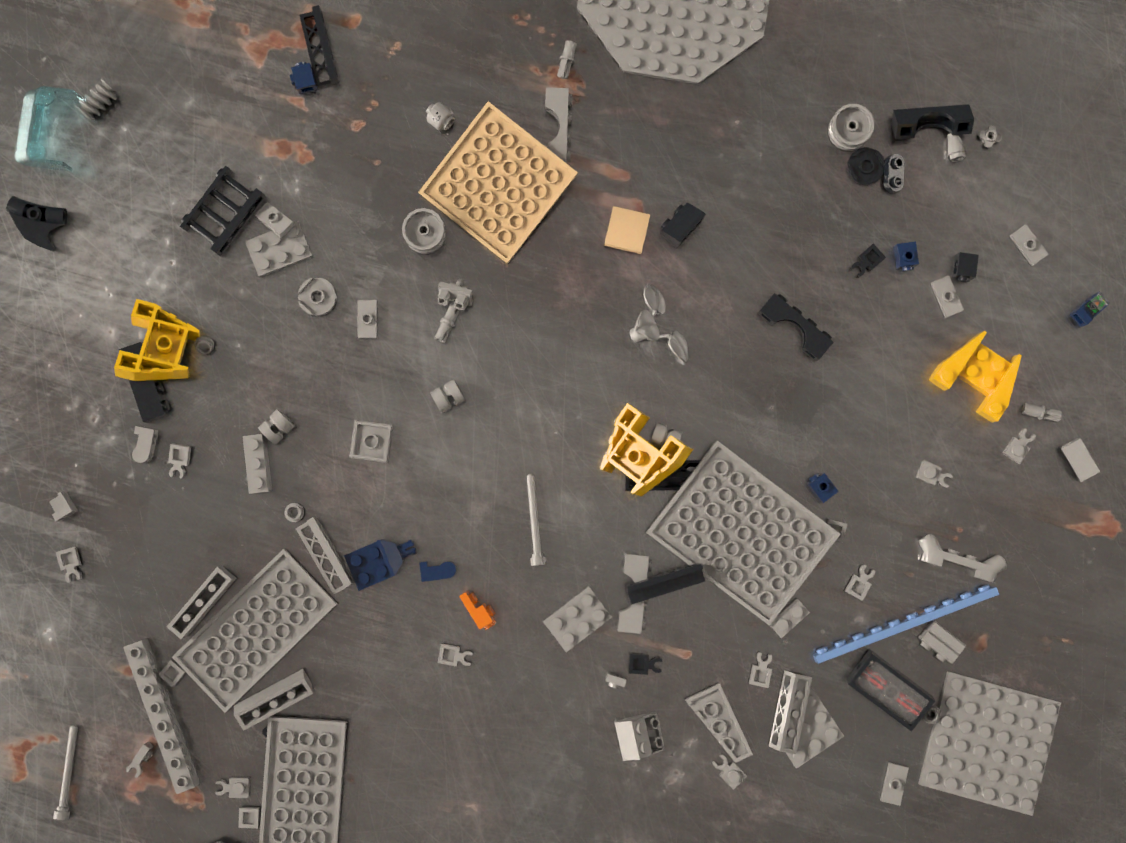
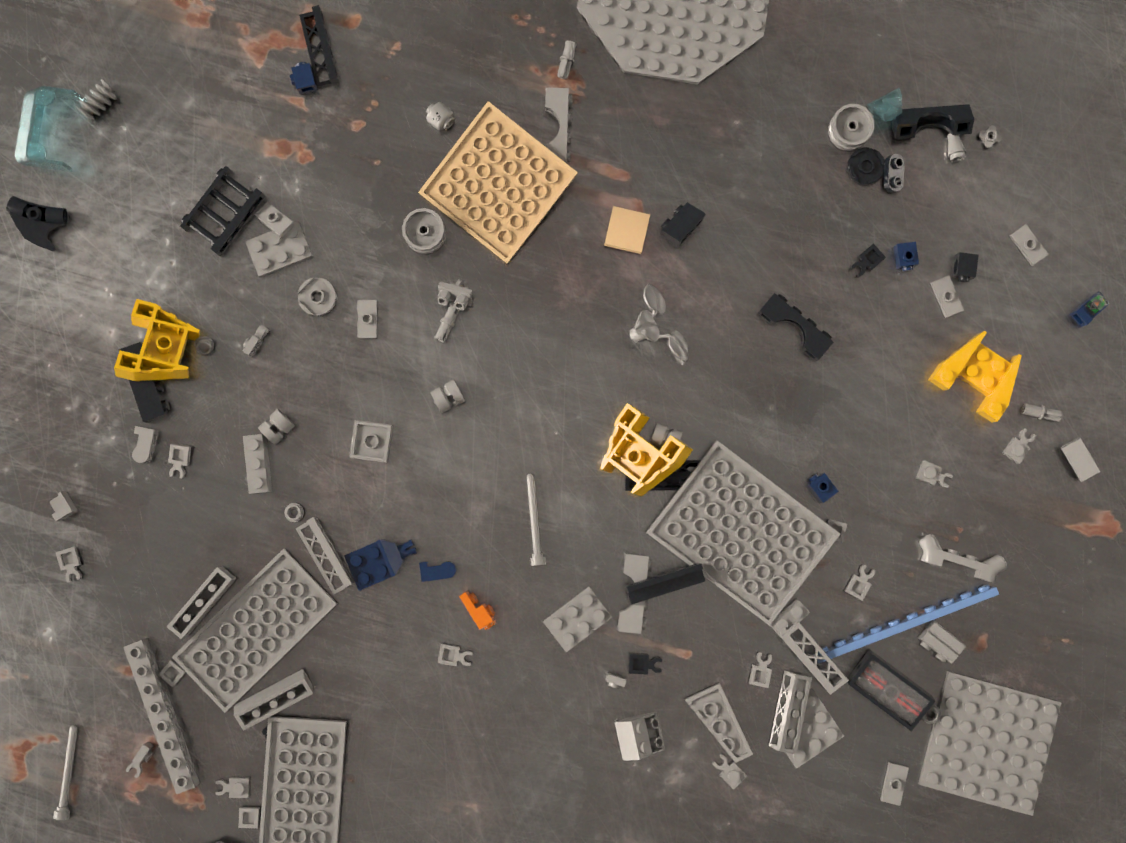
(253, 343): none -> light grey plate
(807, 659): none -> light grey fence
(887, 106): none -> clear light blue wing

